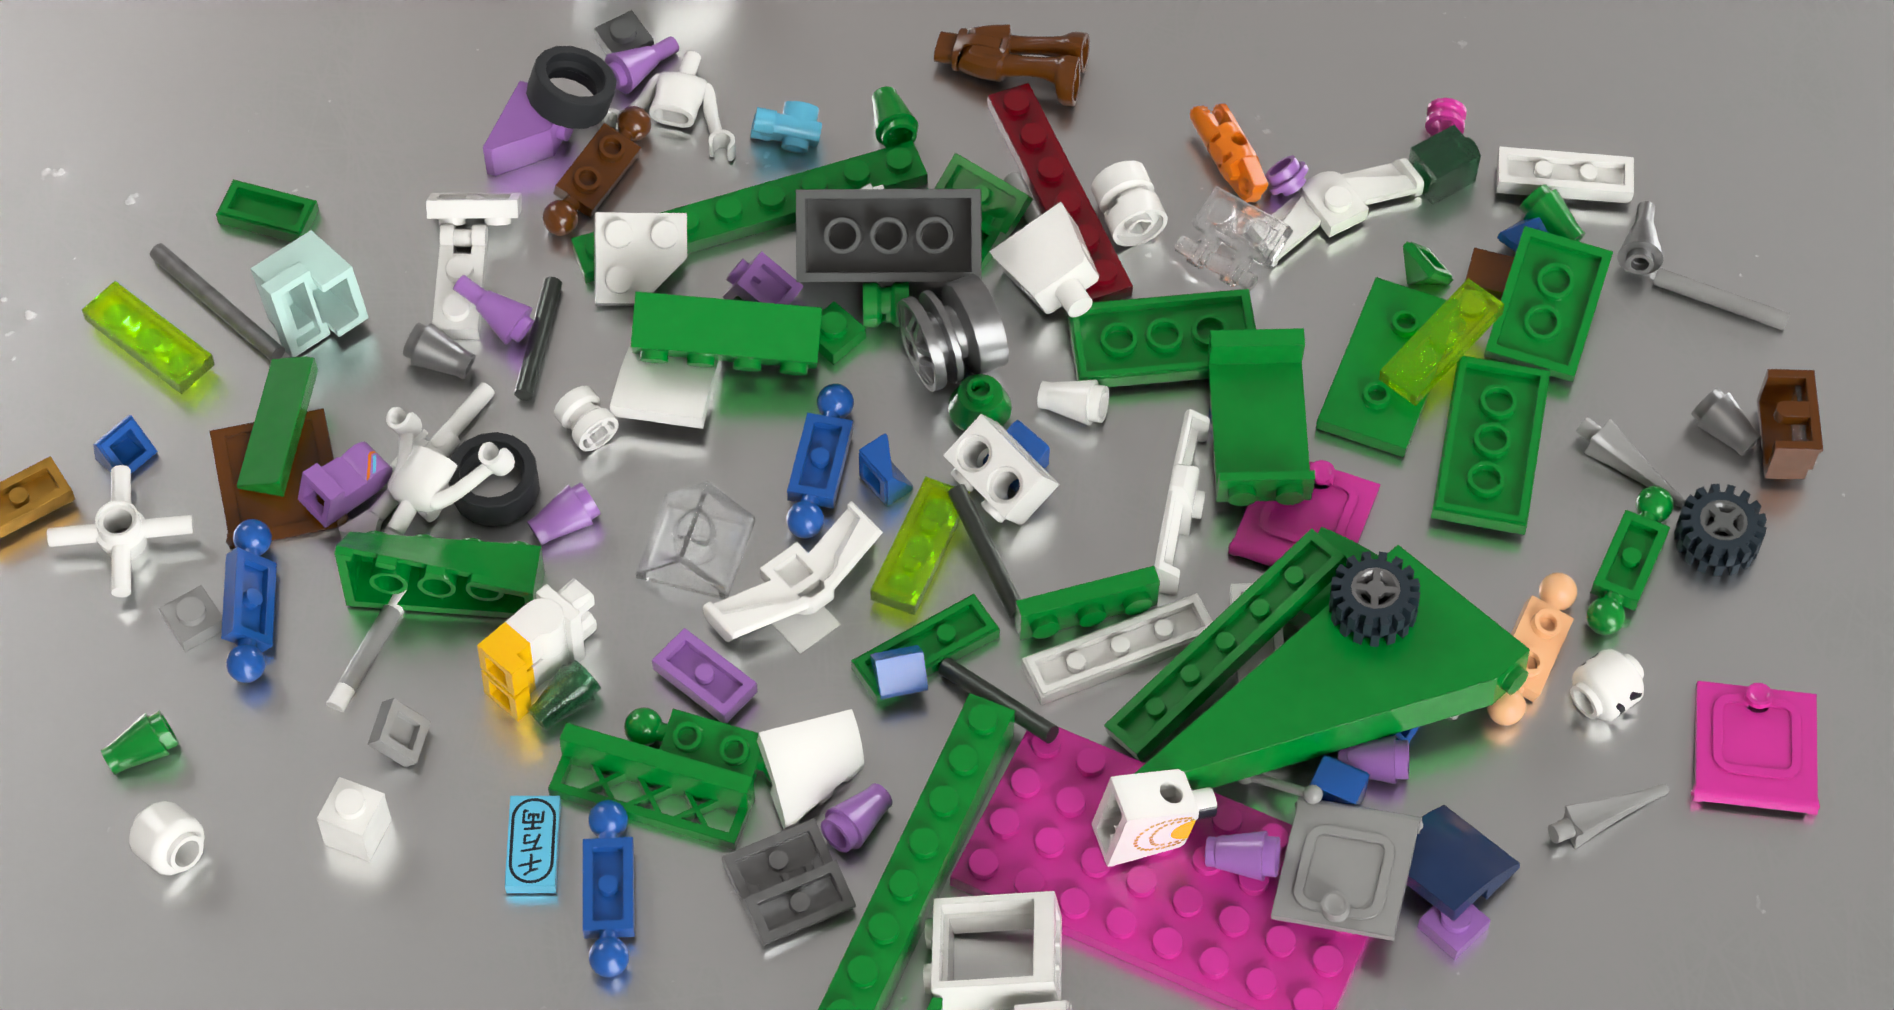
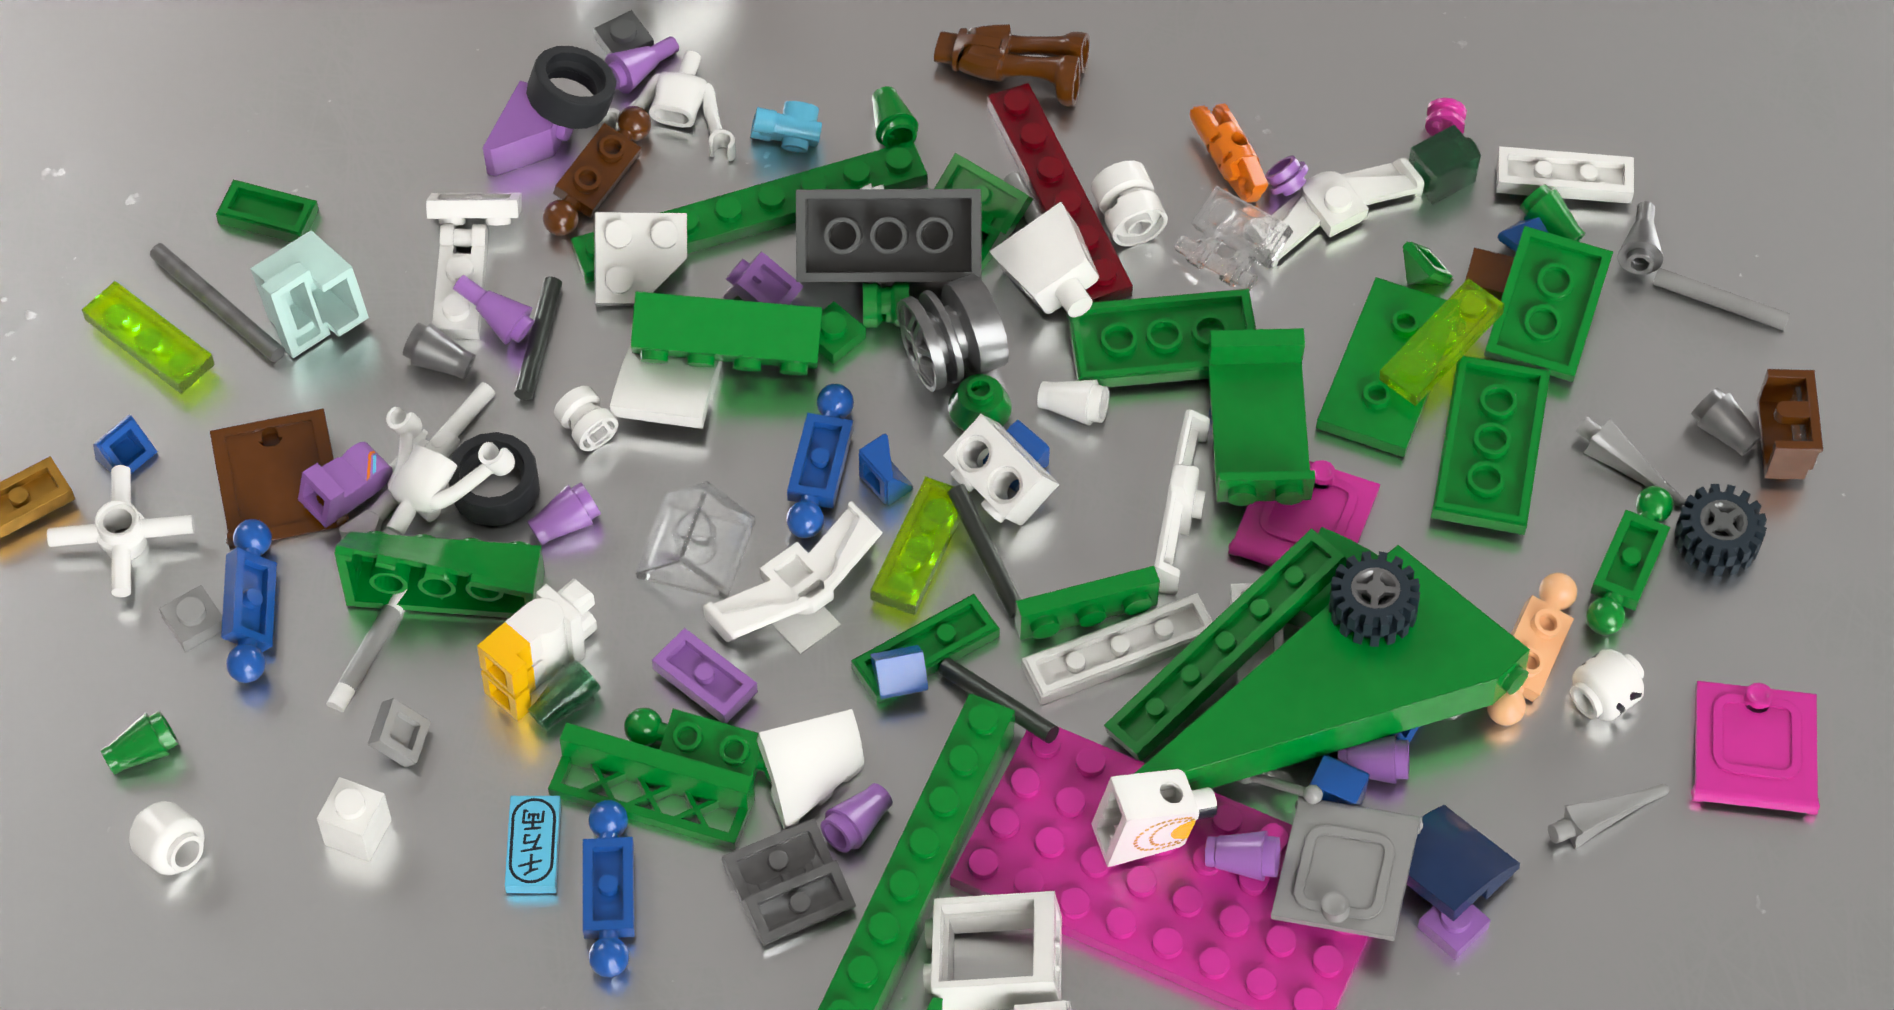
(278, 425): green slope -> none

